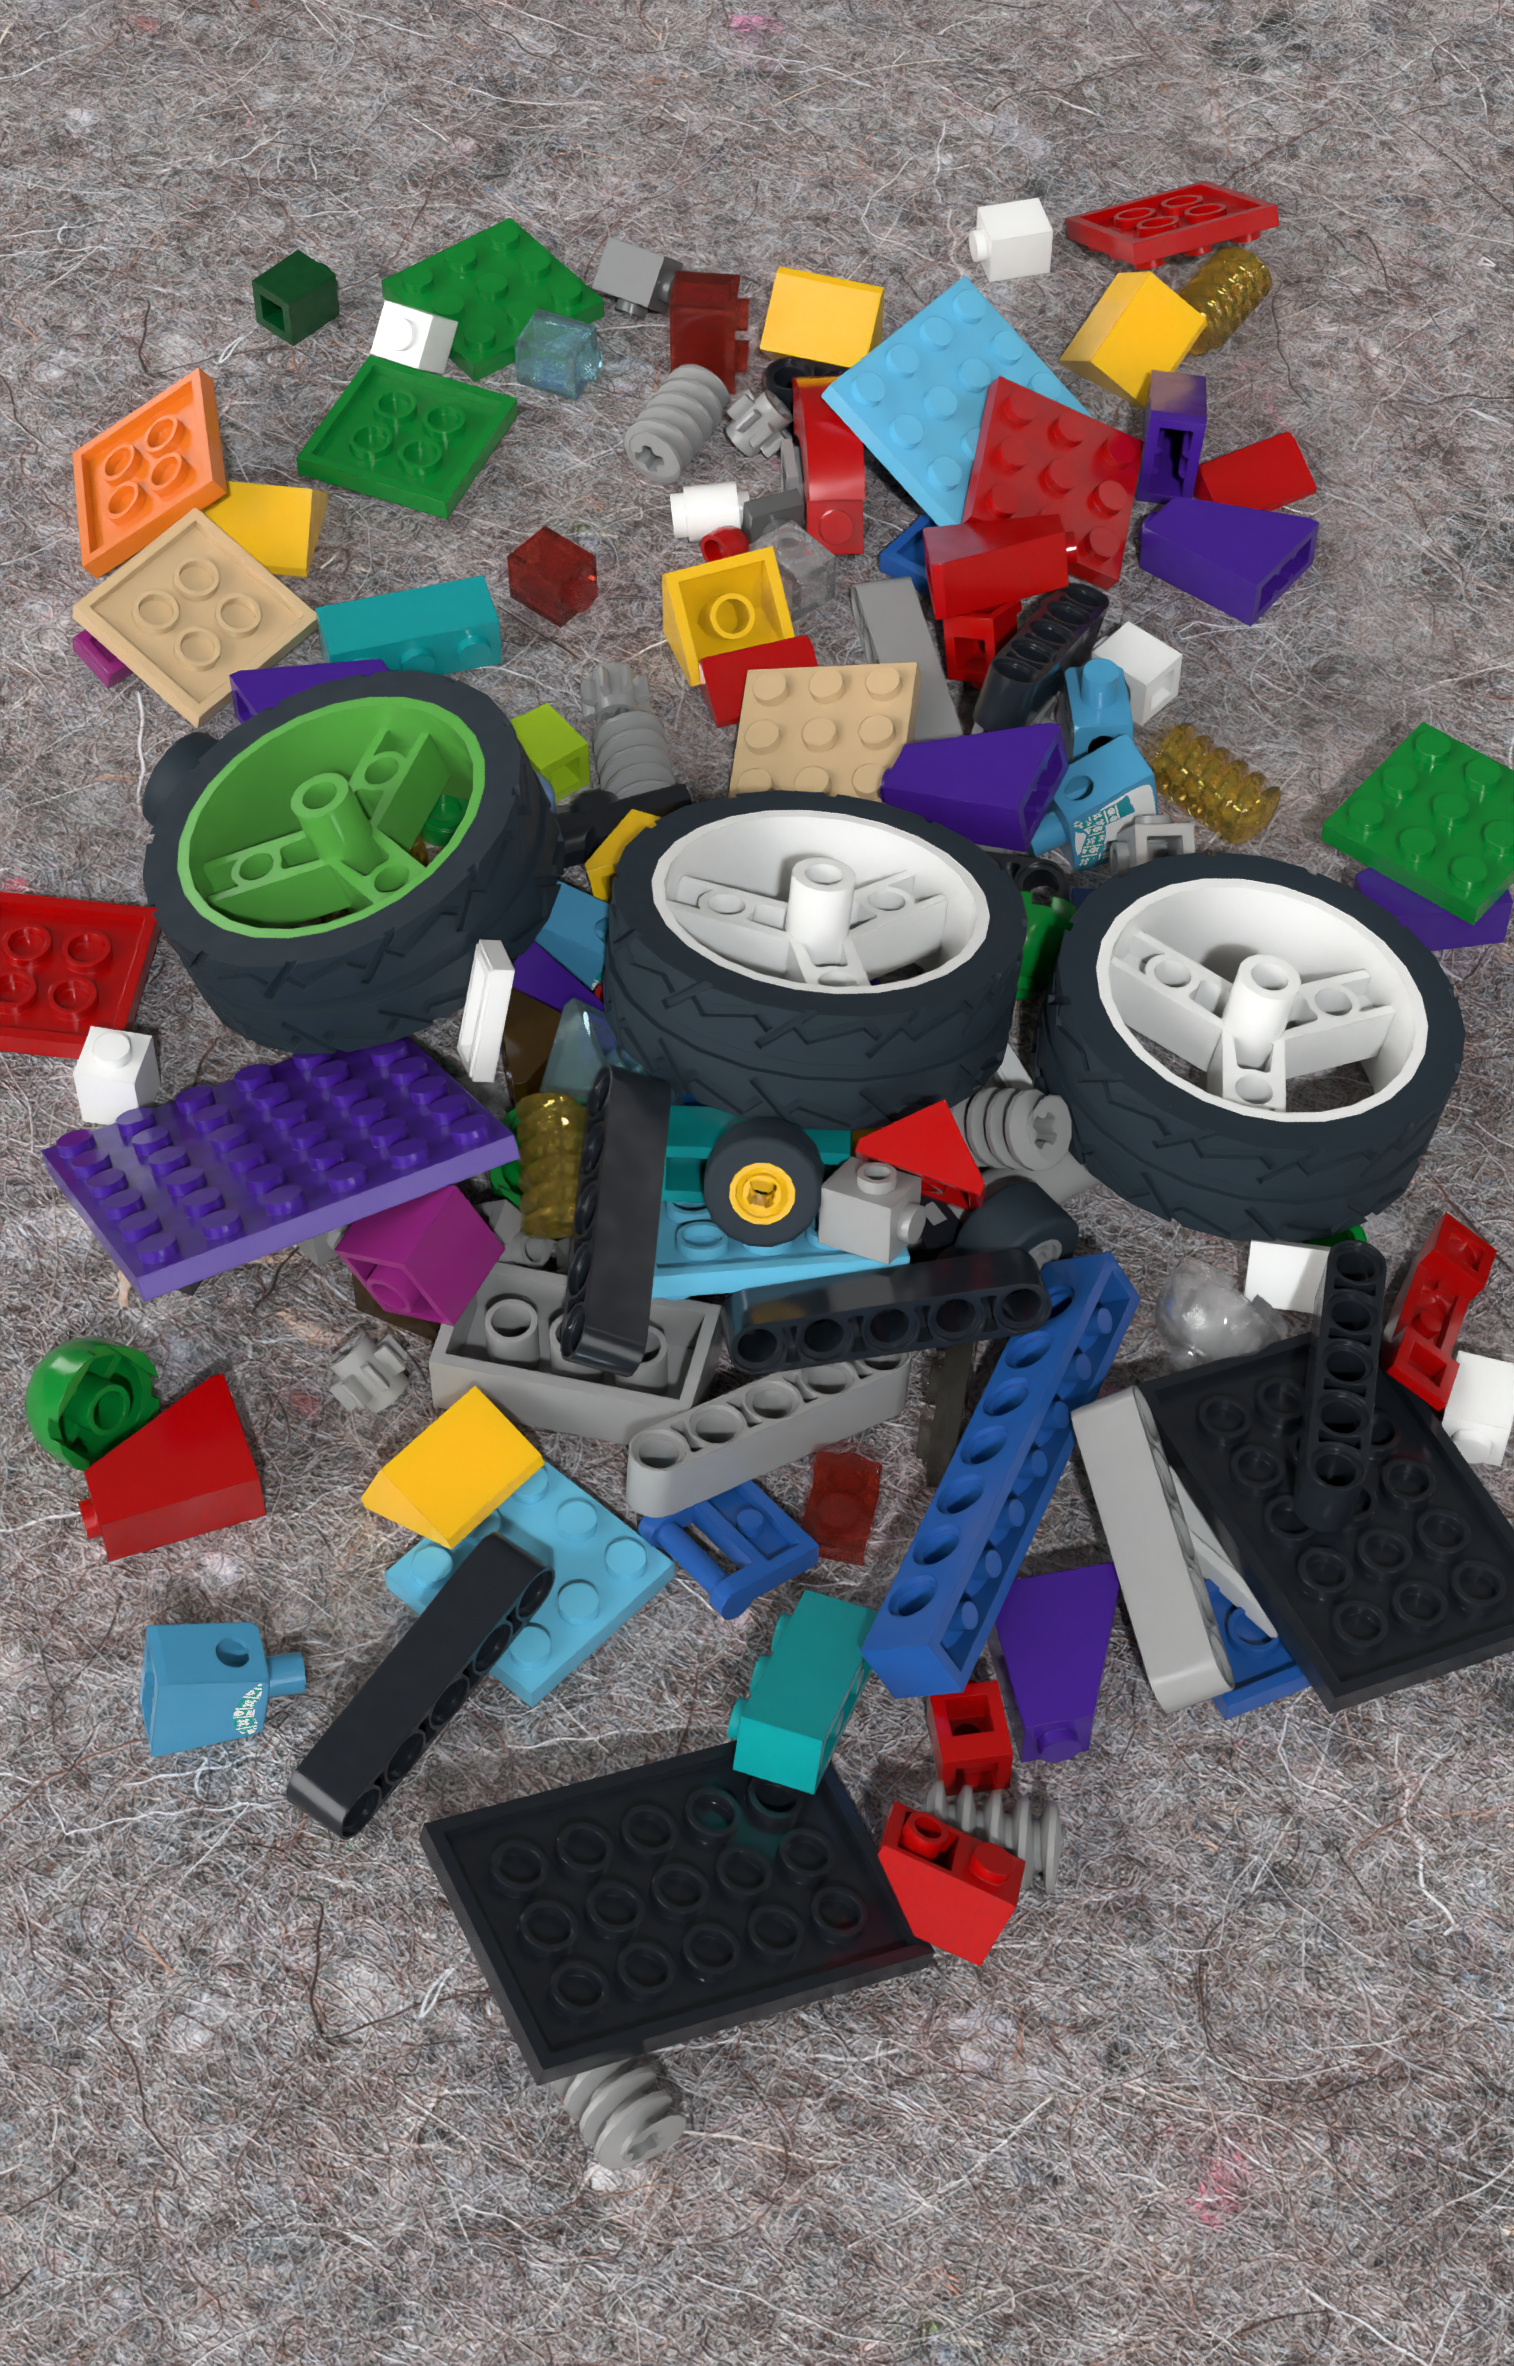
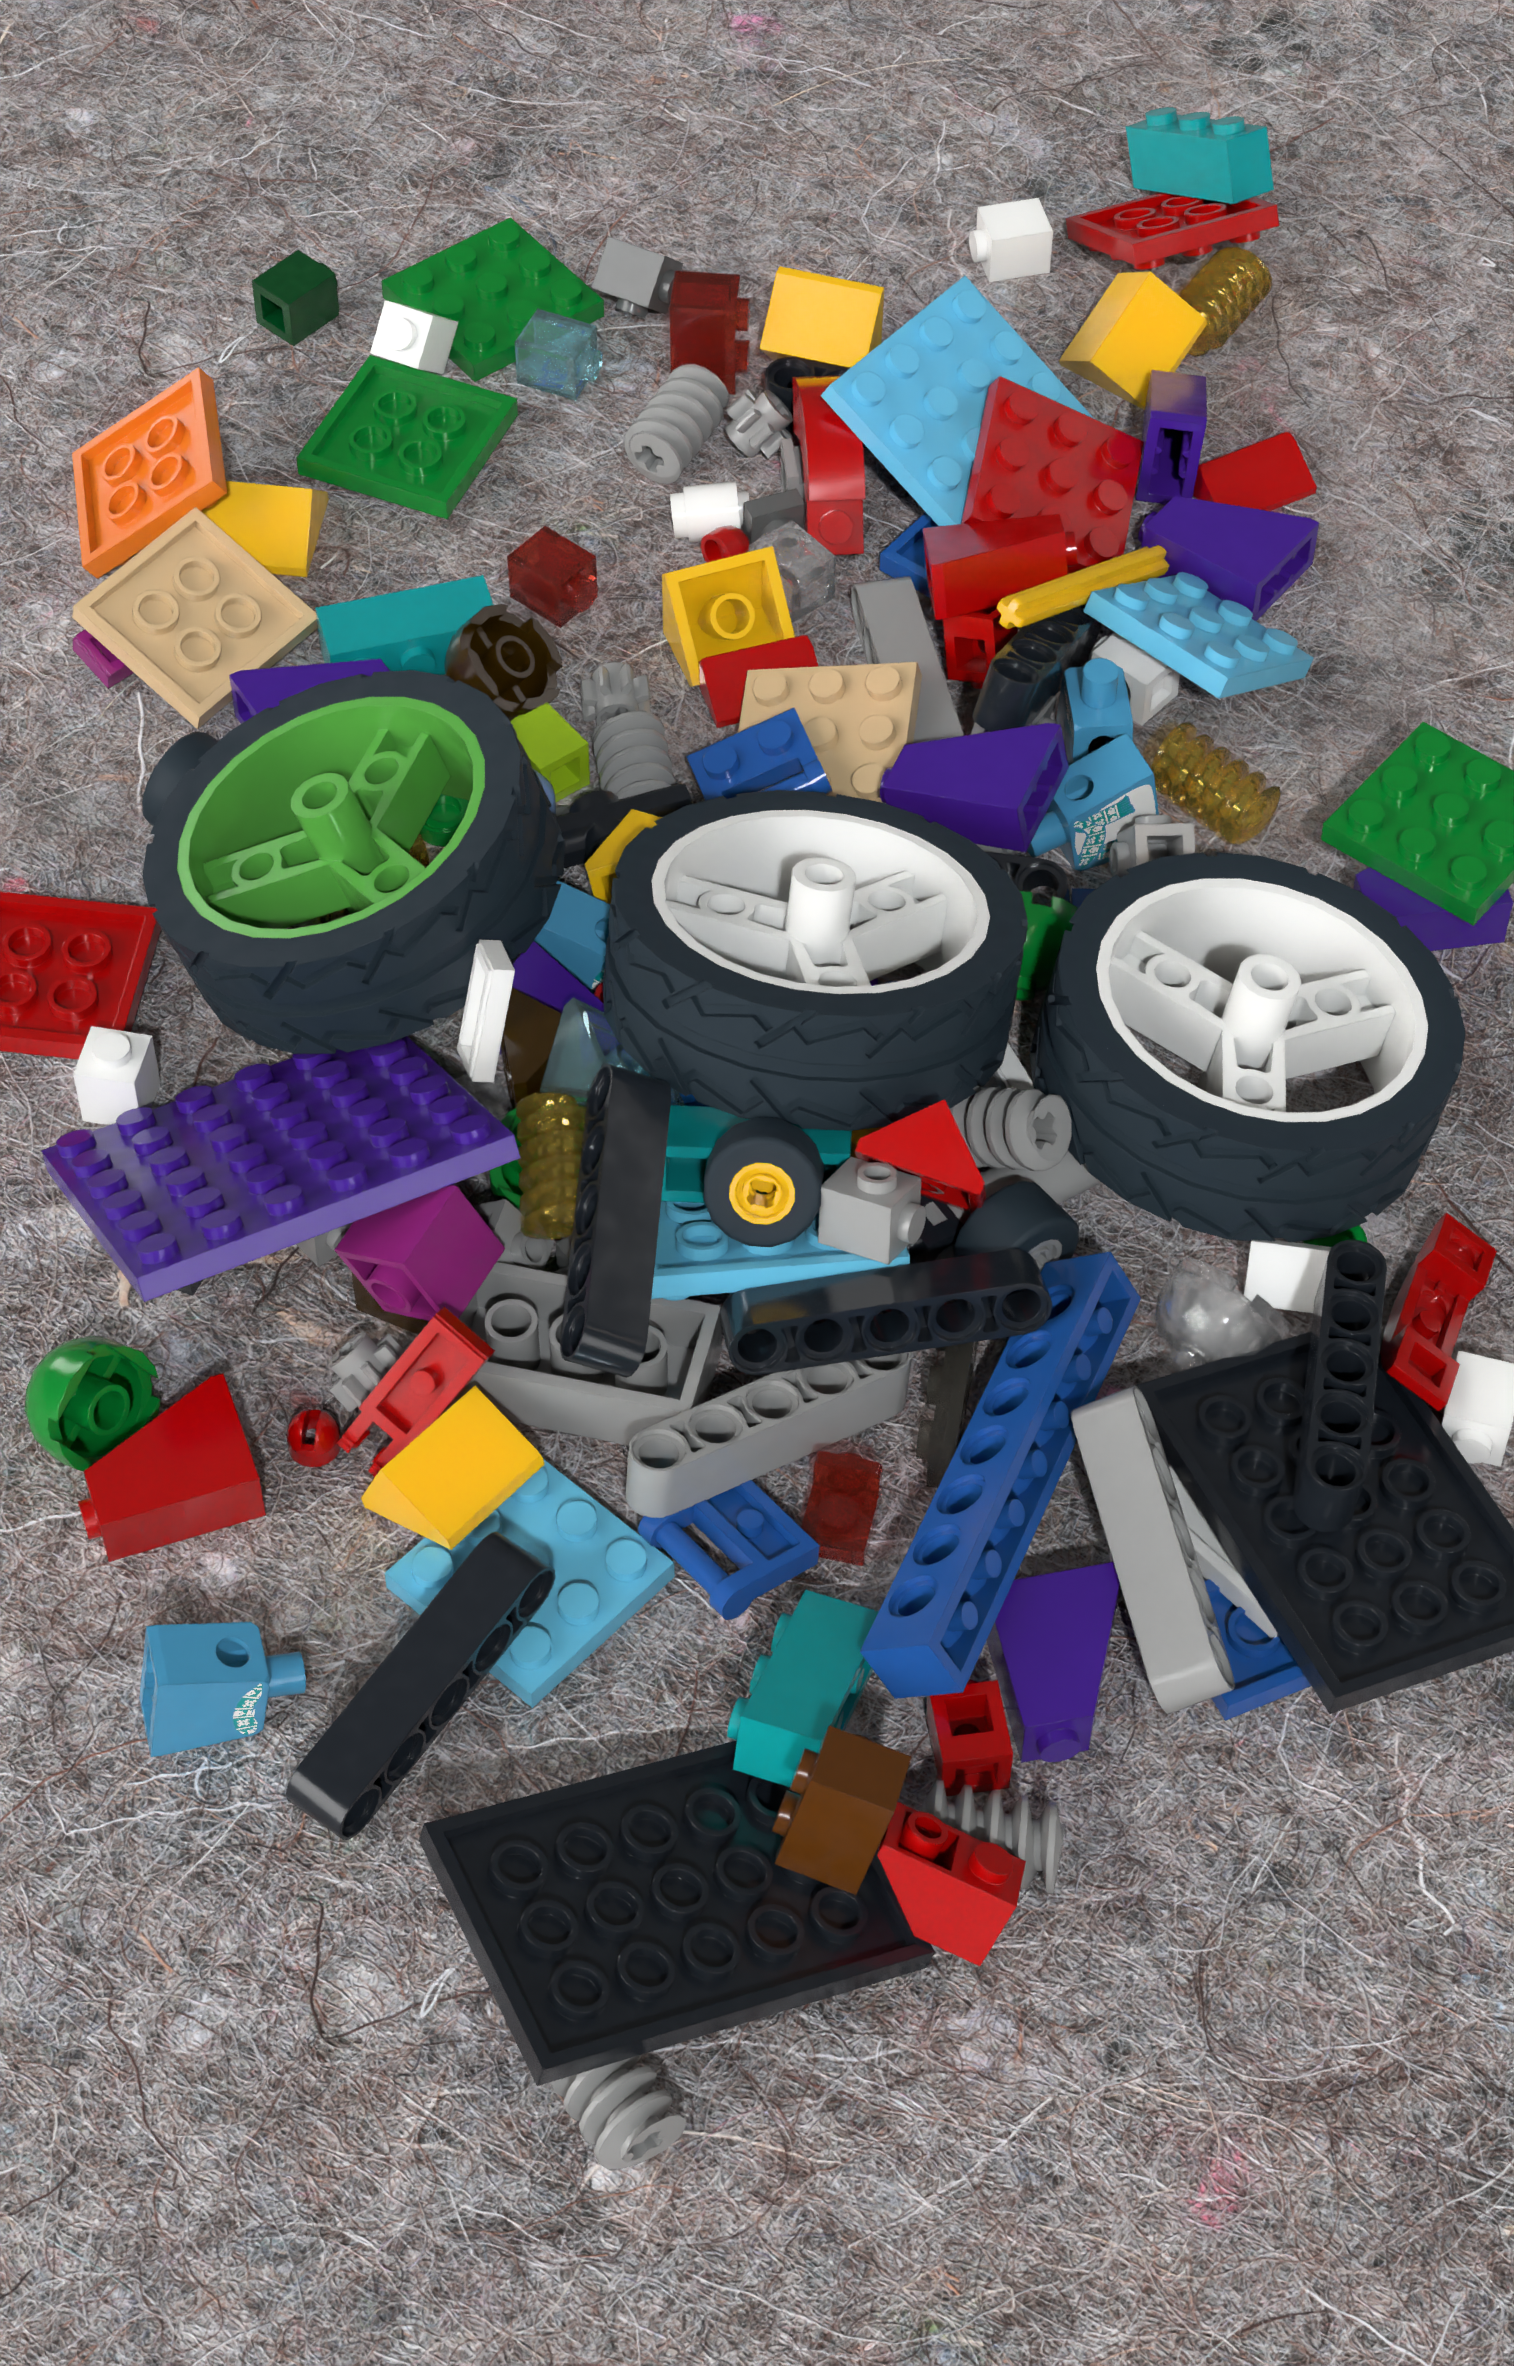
(326, 1438): none -> red hinge
(419, 1386): none -> hinge
(505, 659): none -> dark brown cylinder
(760, 759): none -> blue plate
(841, 1808): none -> reddish brown brick
(1075, 588): none -> yellow axle
(1199, 156): none -> teal brick
(1200, 634): none -> medium azure plate

